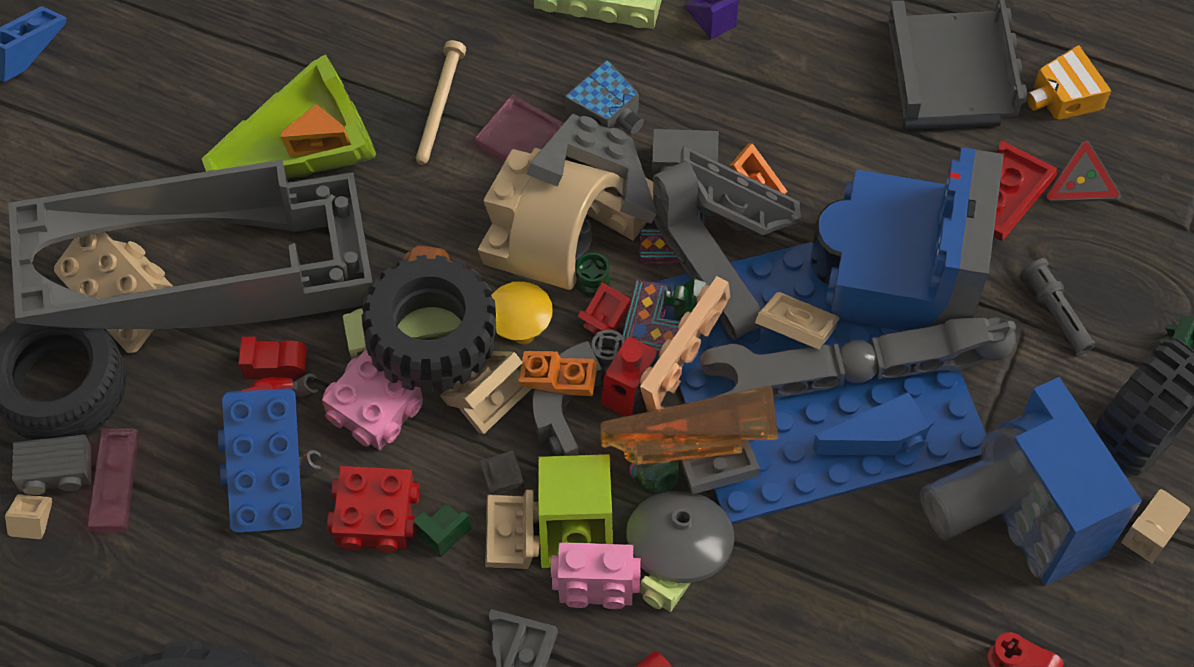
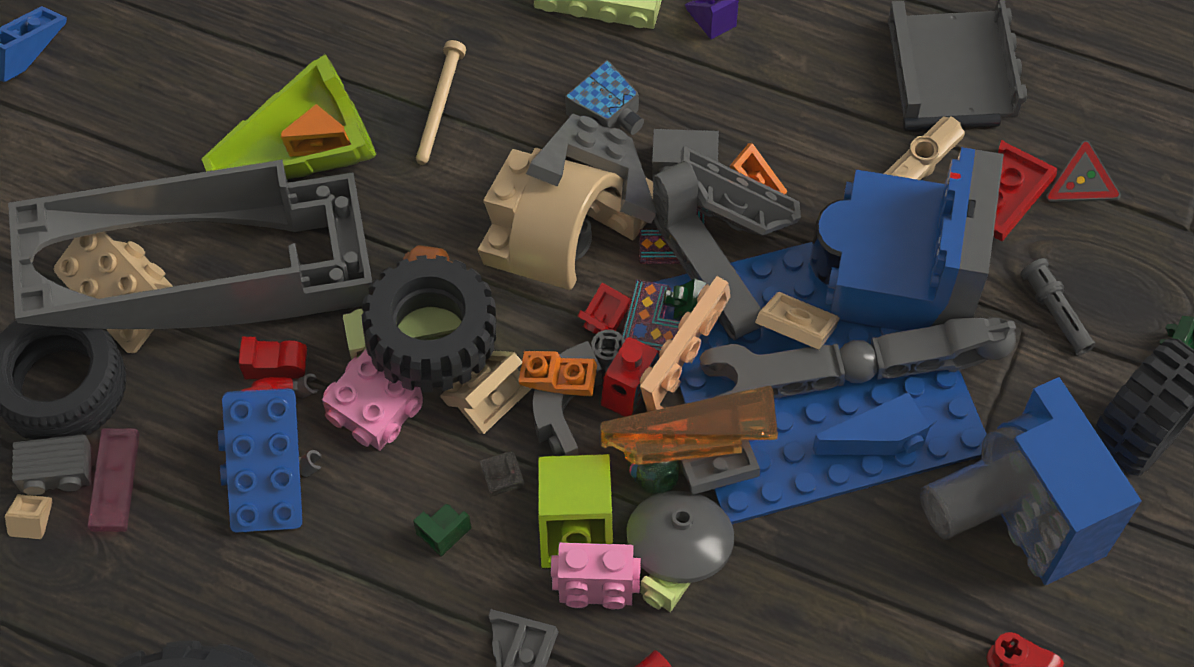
(373, 508): red brick -> none
(510, 531): tan bracket -> none
(518, 128): clear pink tile -> none
(521, 311): yellow dish -> none
(592, 266): dark green wheel -> none
(932, 145): none -> tan piece
(1069, 86): light orange torso -> none
(1156, 525): tan bracket -> none

